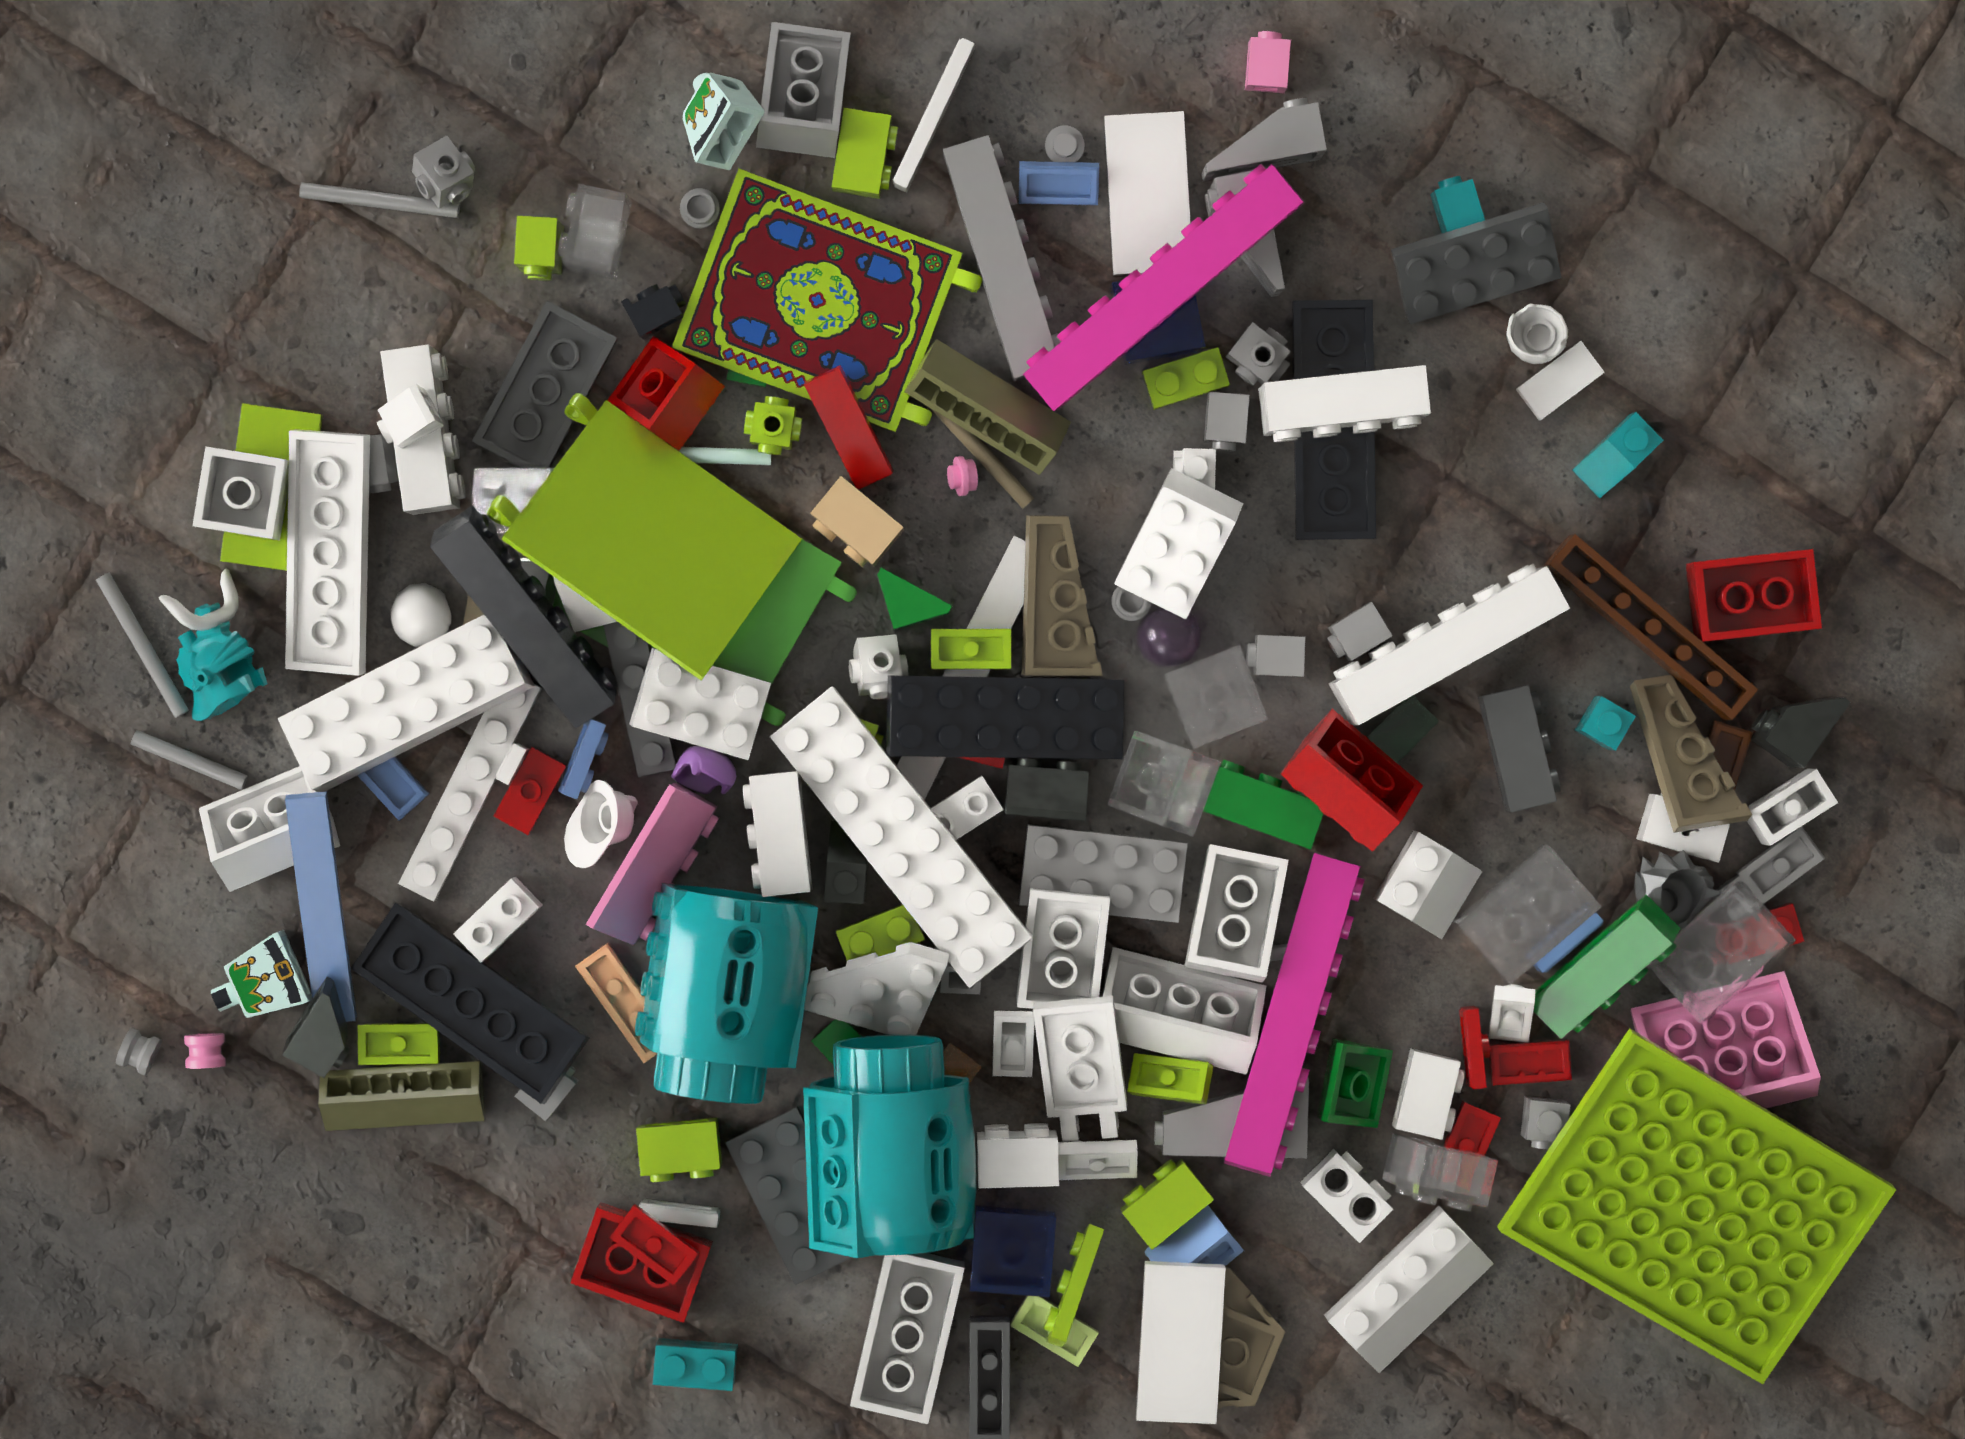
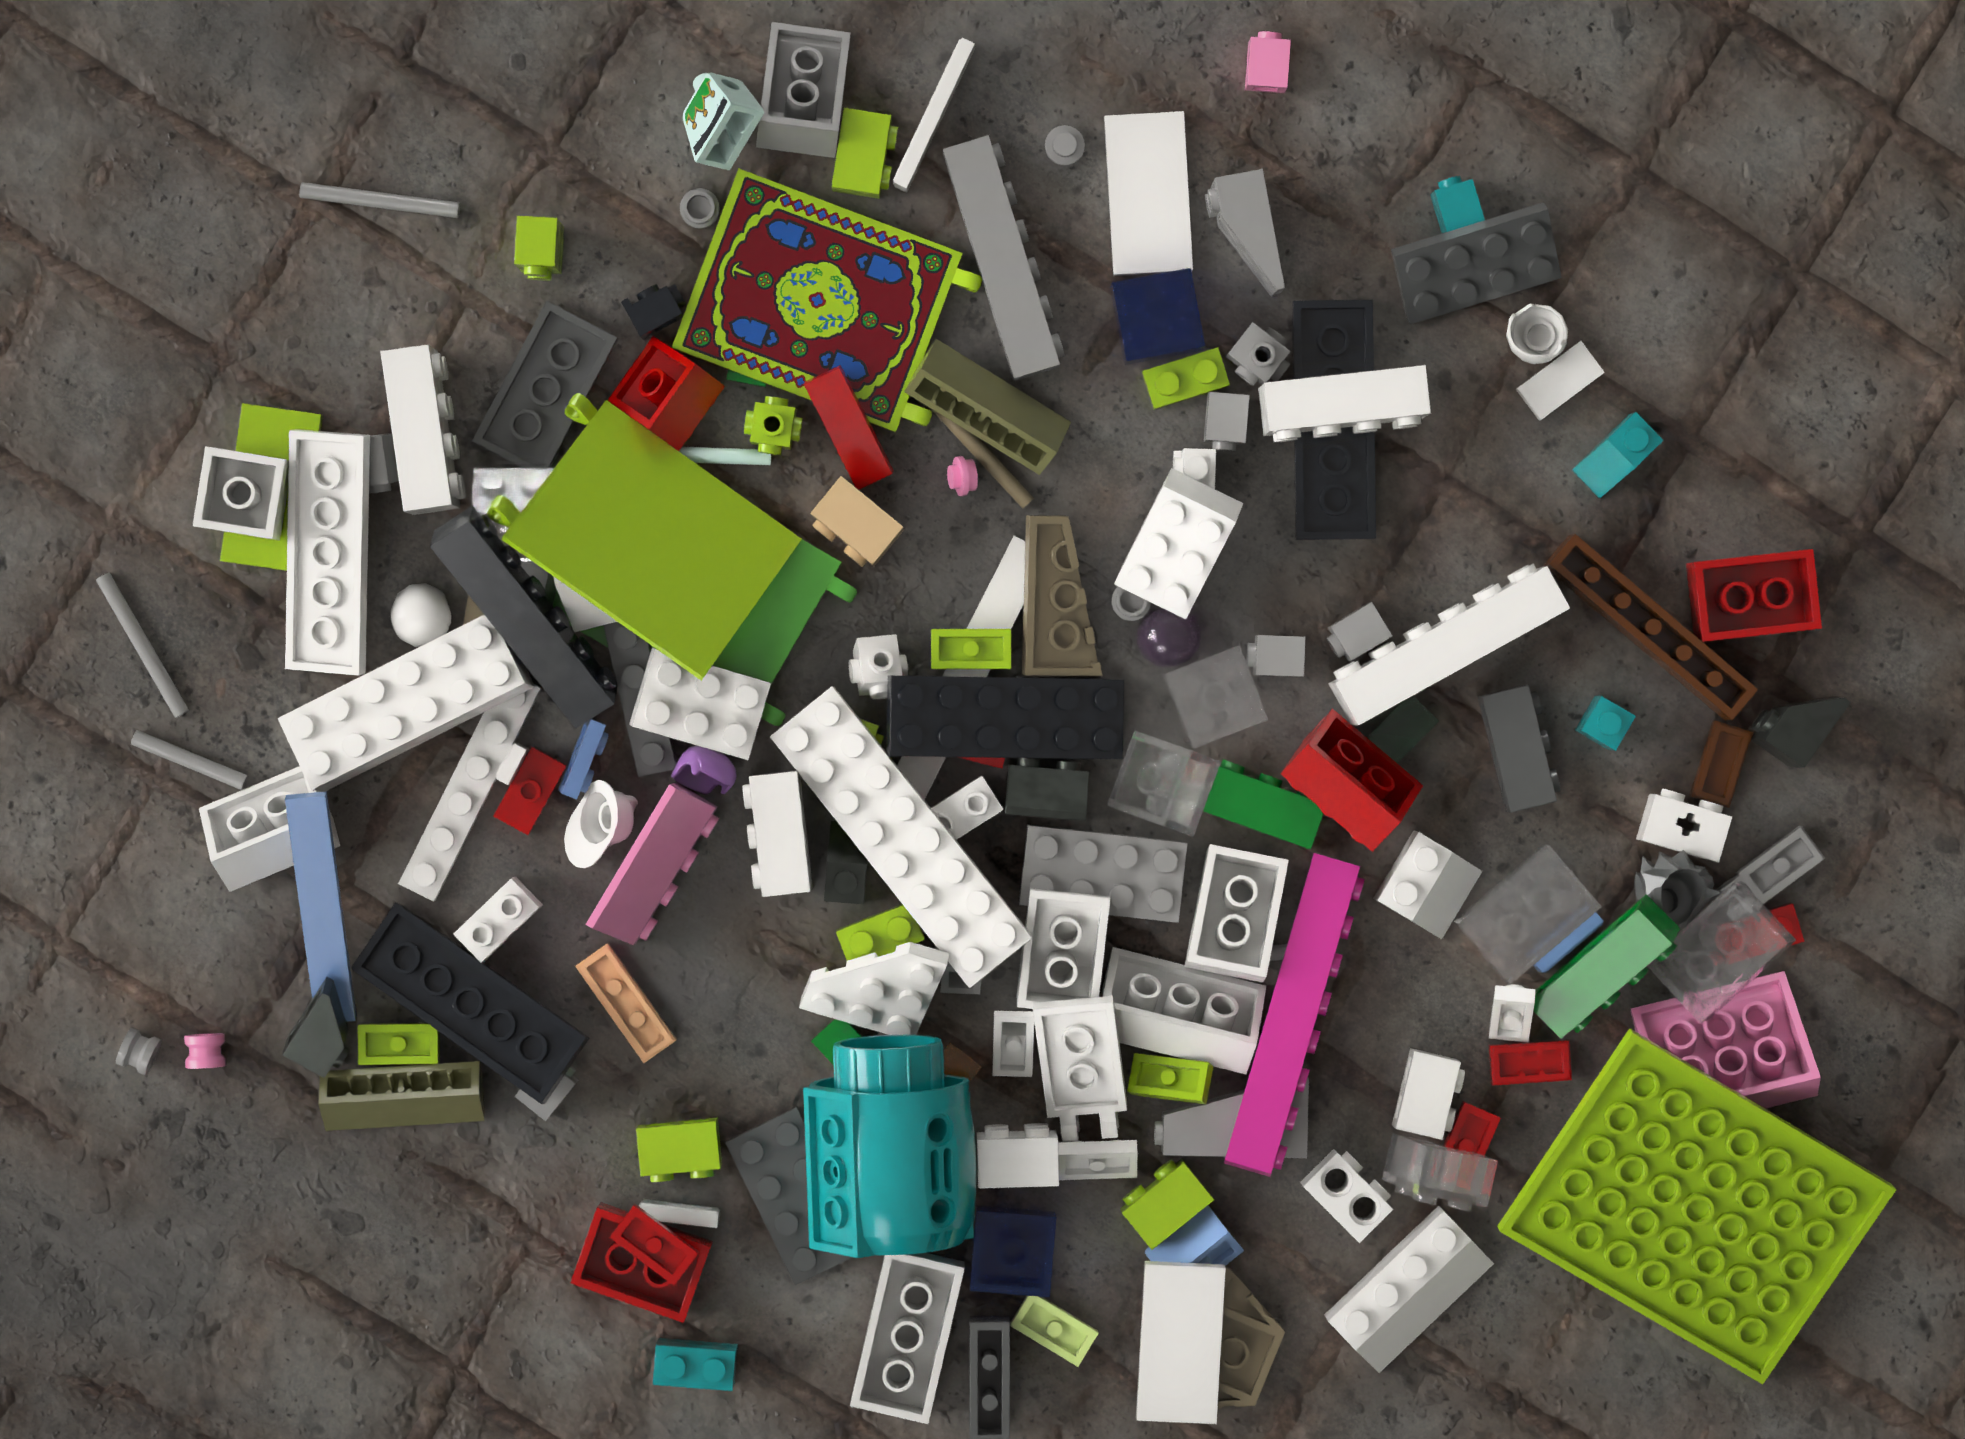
(217, 662): teal helmet -> none
(264, 979): torso -> none
(394, 787): medium blue tile -> none
(409, 417): white slope -> none
(443, 173): light grey brick -> none
(595, 231): clear brick -> none
(724, 990): teal piece -> none
(909, 603): green slope -> none
(1058, 183): medium blue tile -> none
(1072, 1284): lime plate -> none
(1163, 287): dark pink brick -> none
(1283, 139): light grey slope -> none
(1354, 1084): green slope -> none
(1474, 1046): red plate -> none
(1543, 1120): light grey brick -> none
(1687, 771): dark tan wing -> none
(1790, 806): white brick -> none

